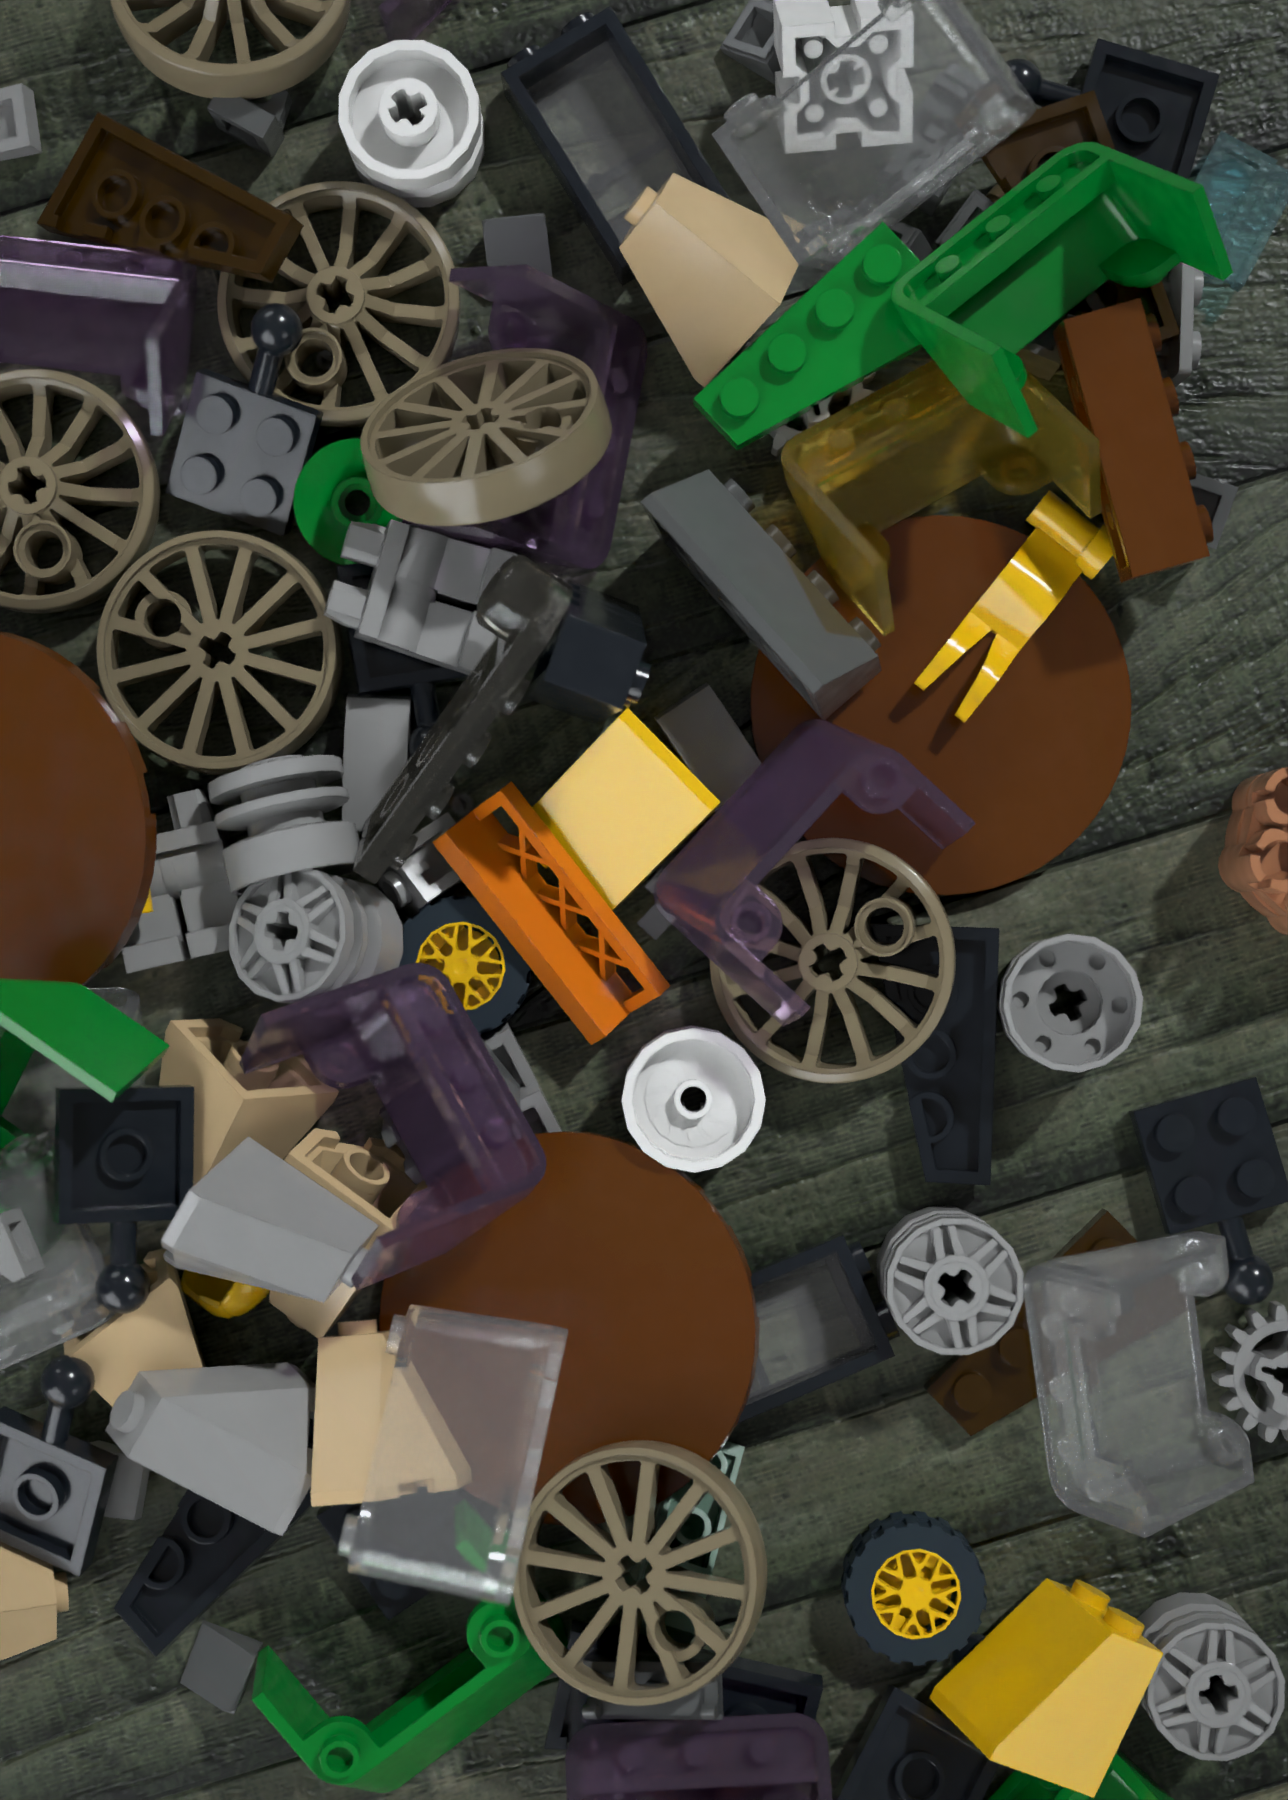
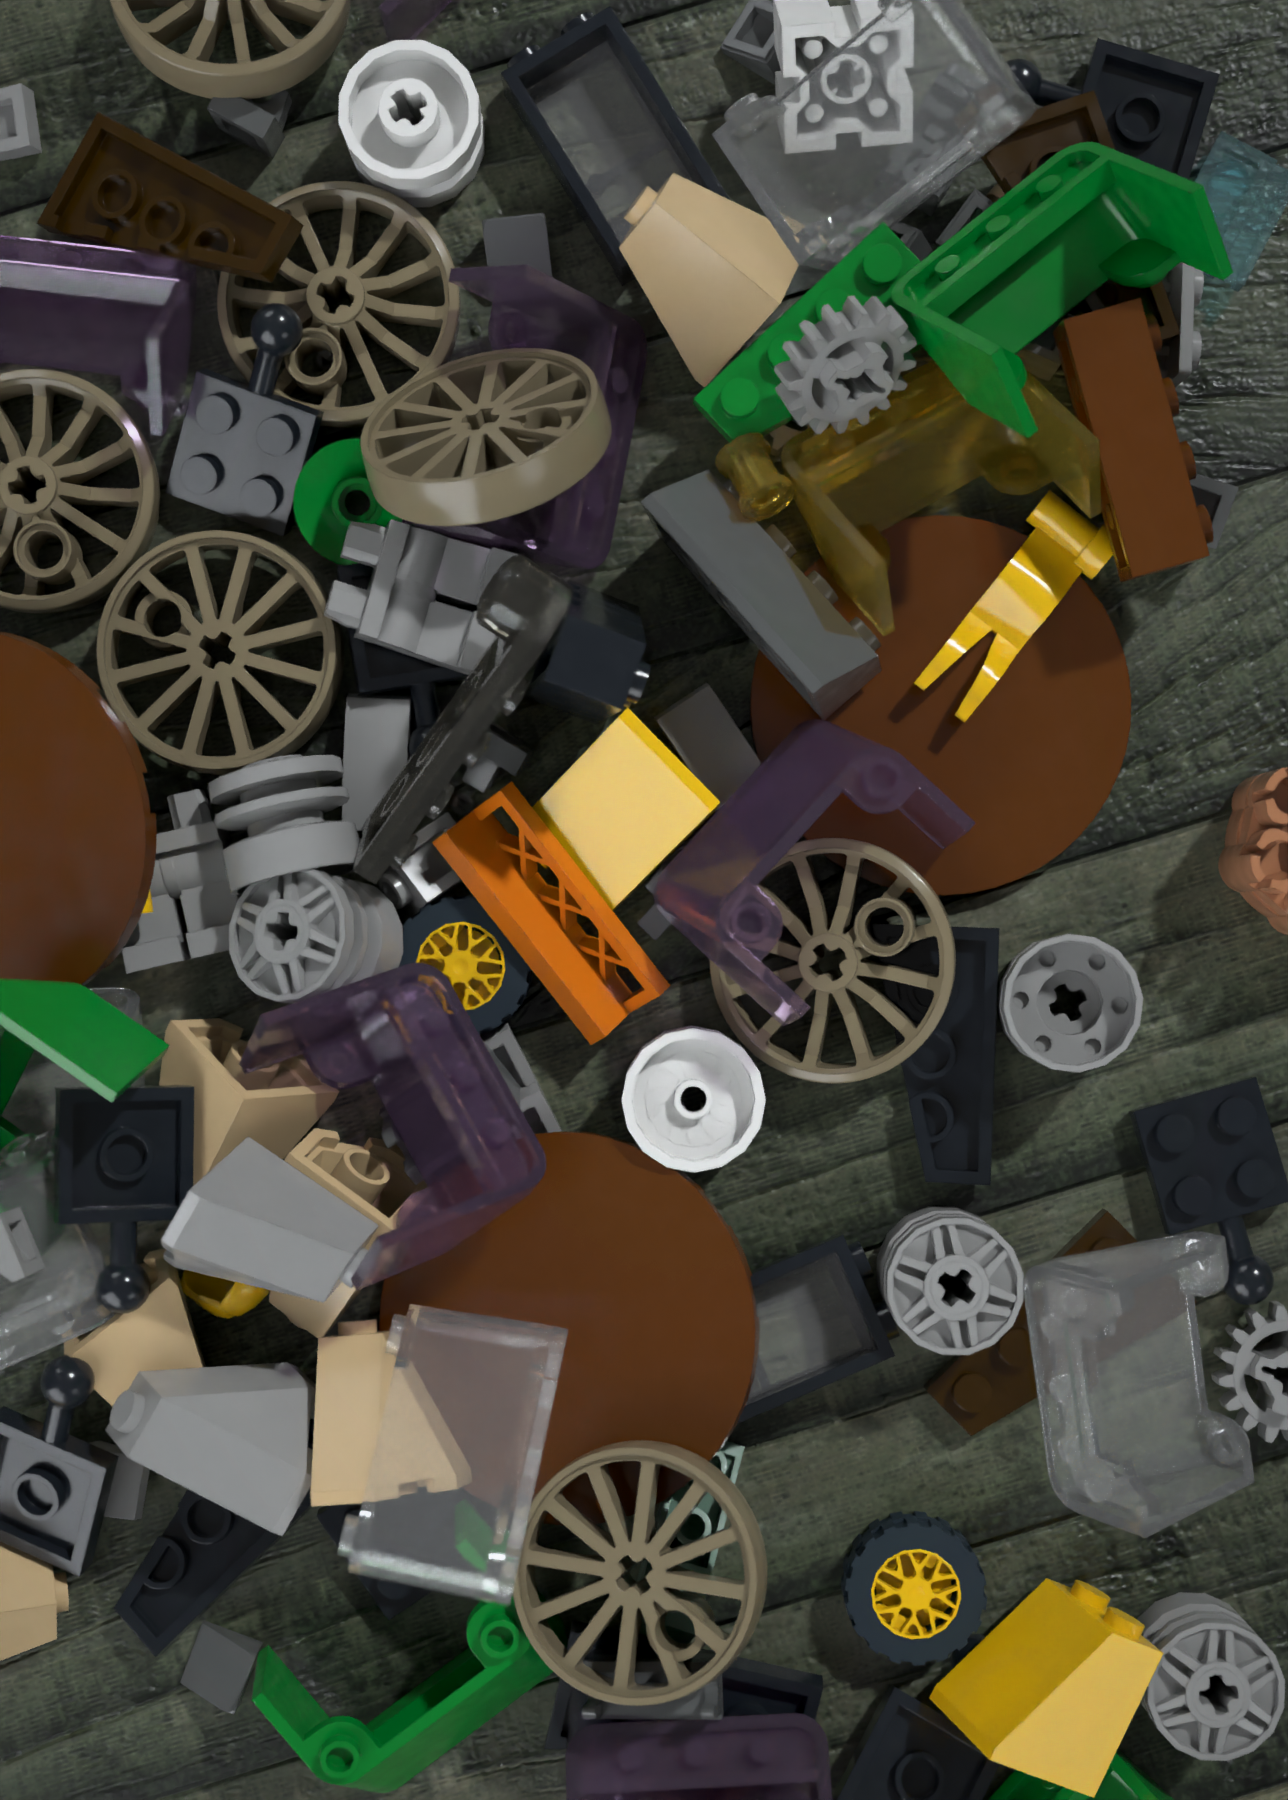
(503, 752): none -> dark grey tile
(755, 477): none -> clear yellow bush
(845, 365): none -> light grey gear

